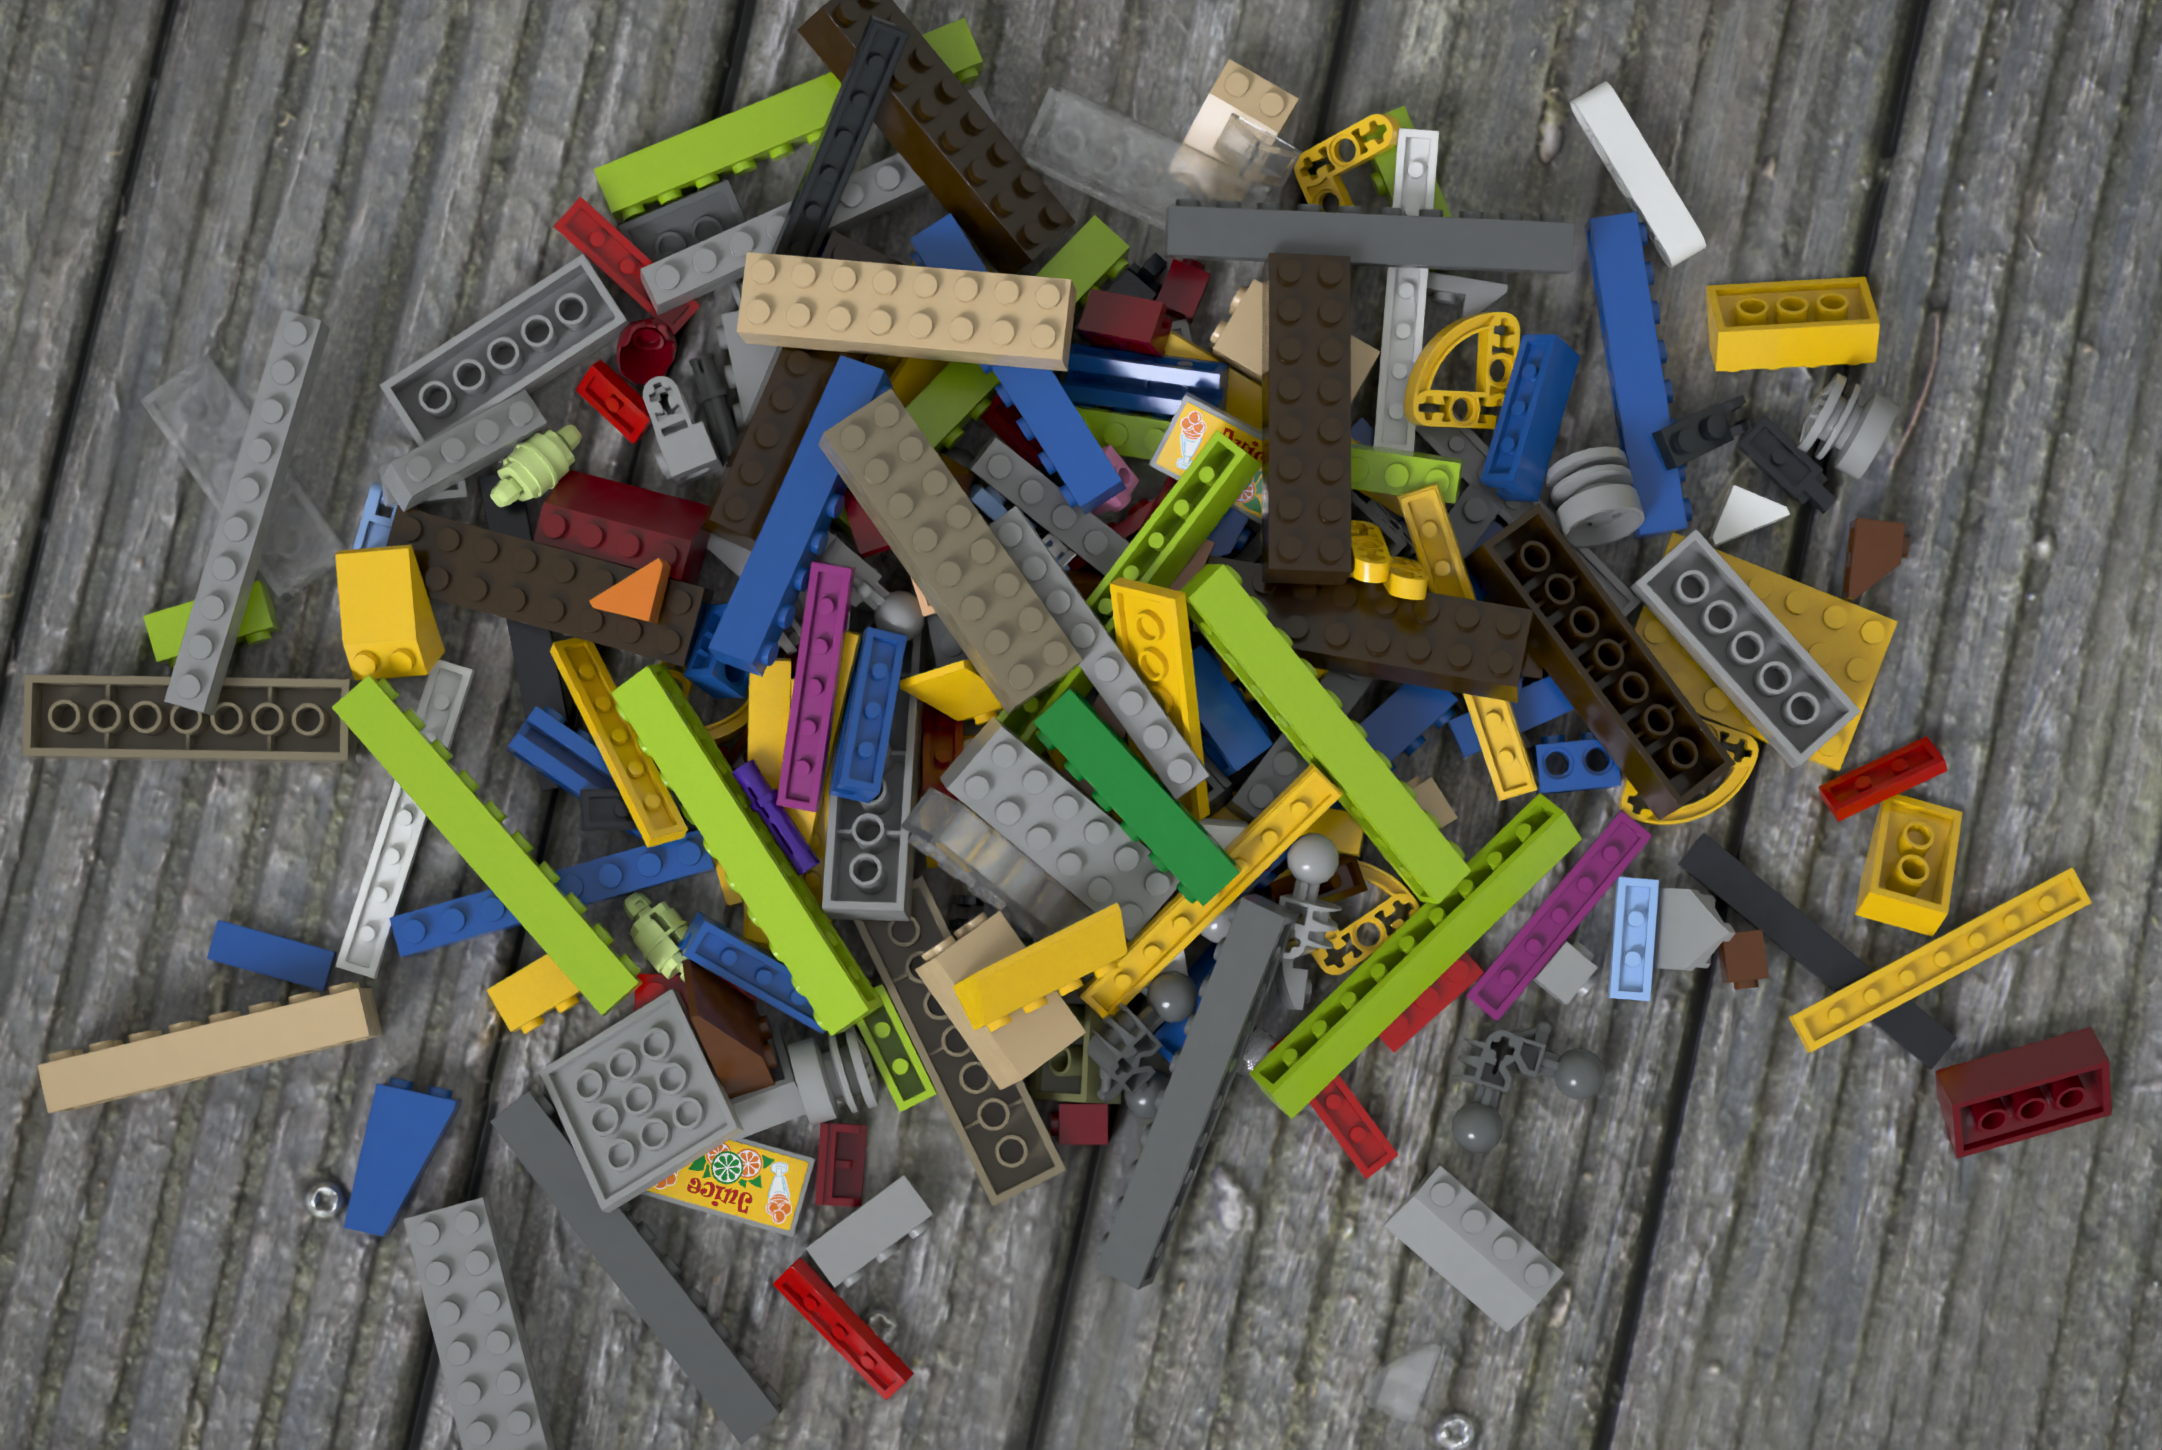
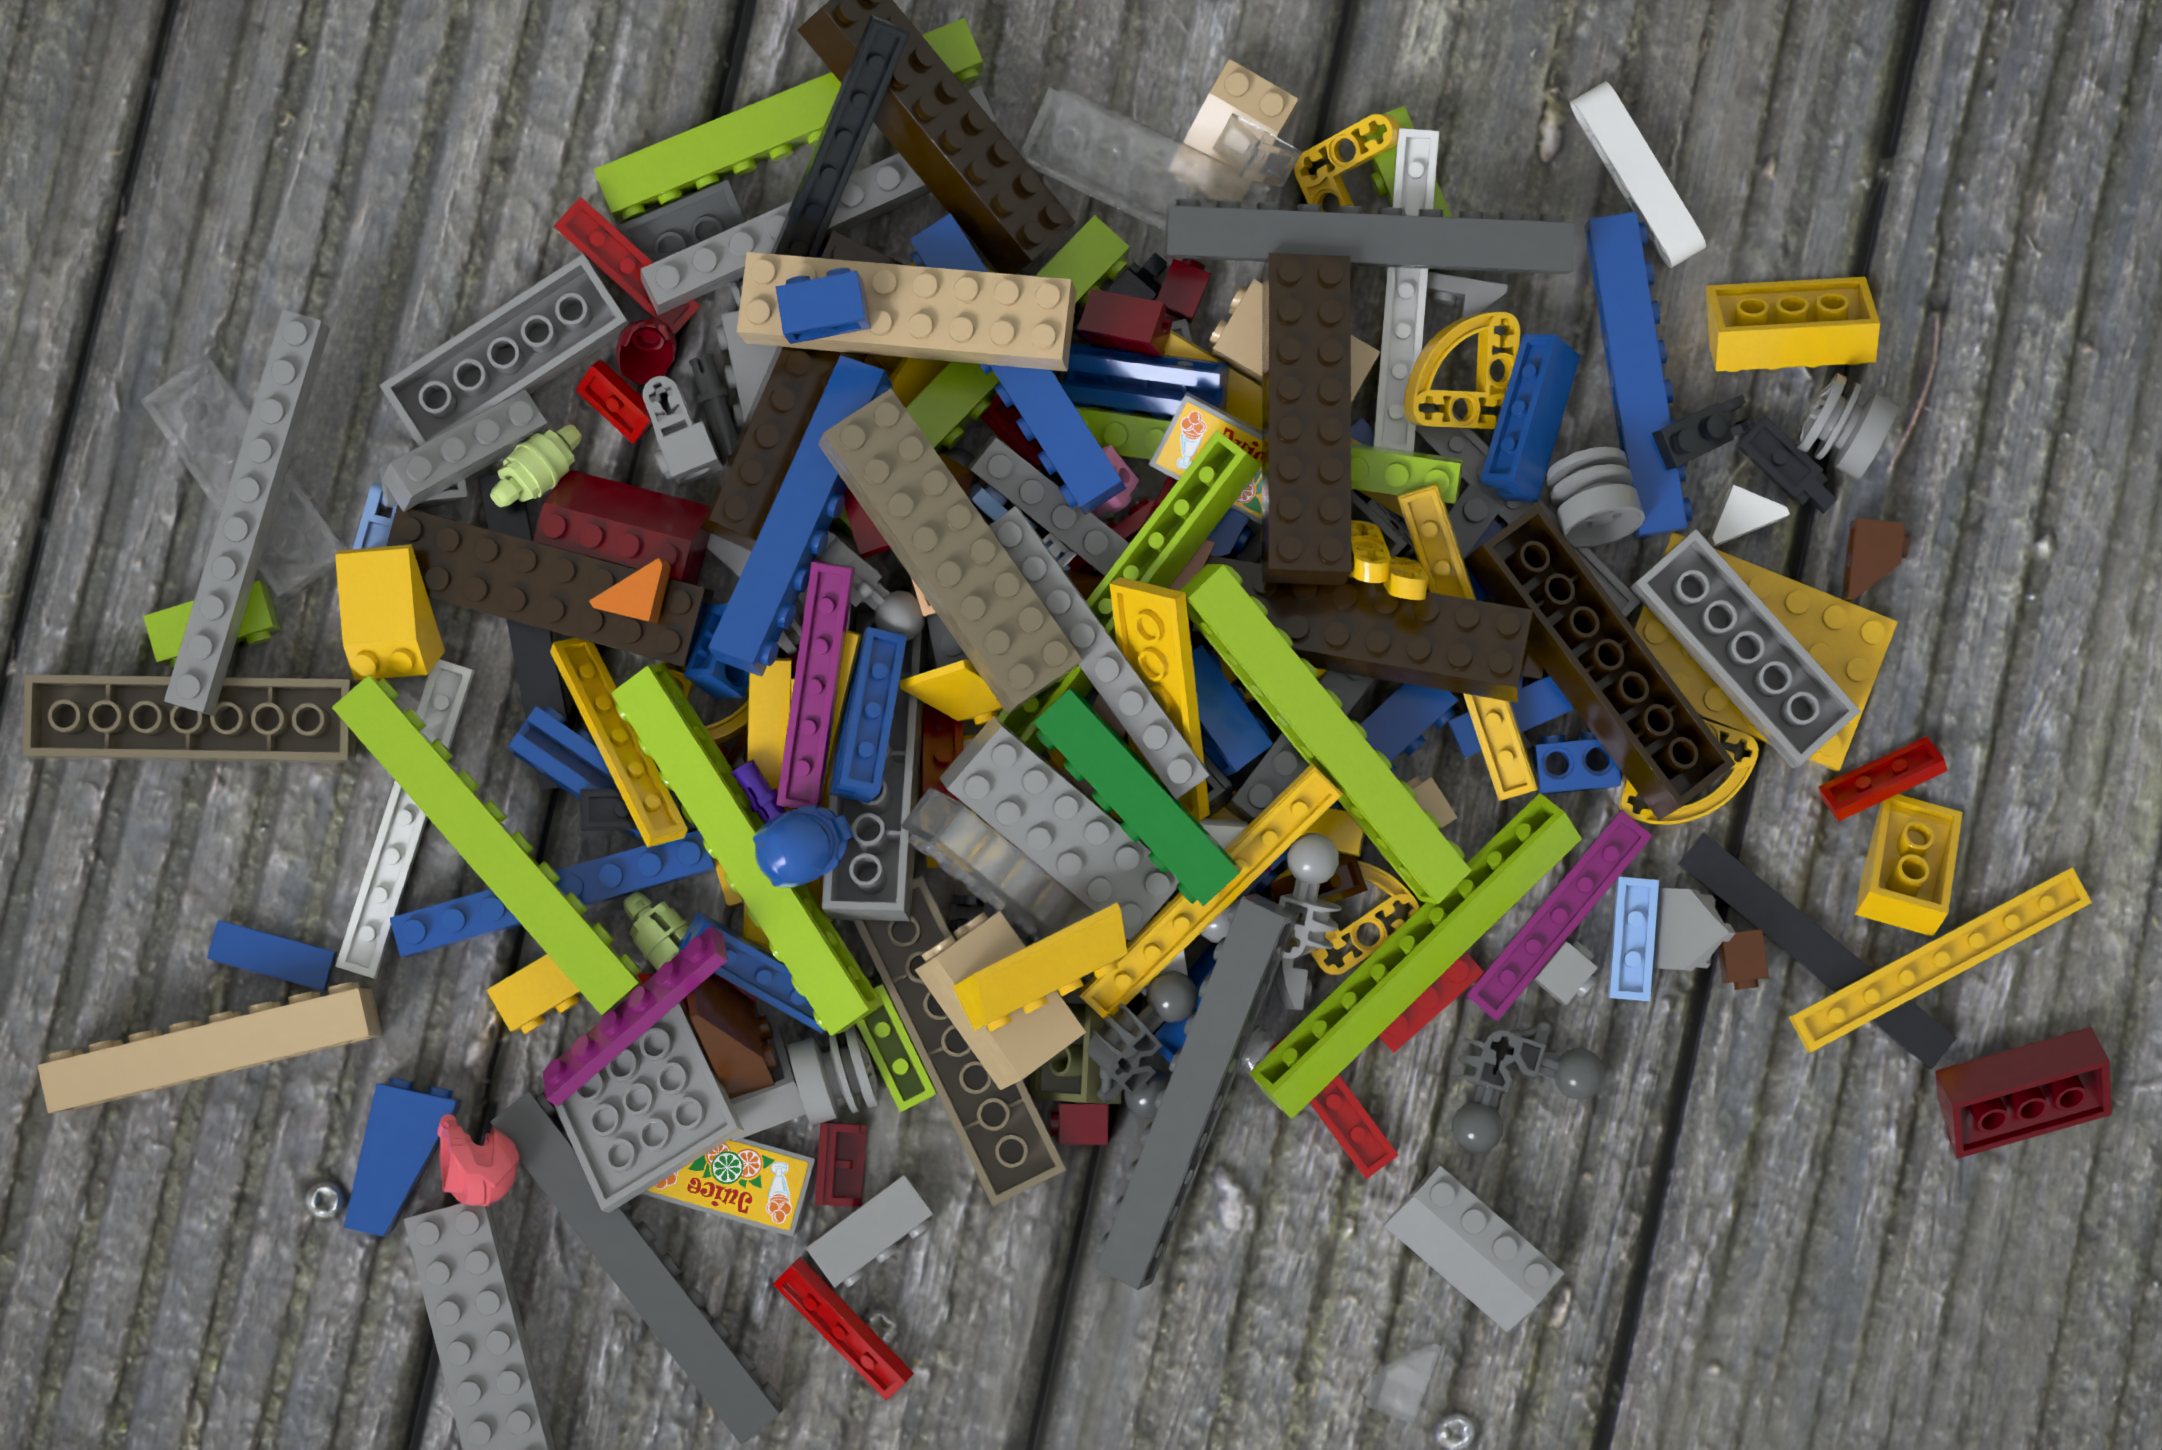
(476, 1172): none -> coral helmet
(634, 1015): none -> magenta plate
(797, 849): none -> blue helmet
(822, 305): none -> blue brick

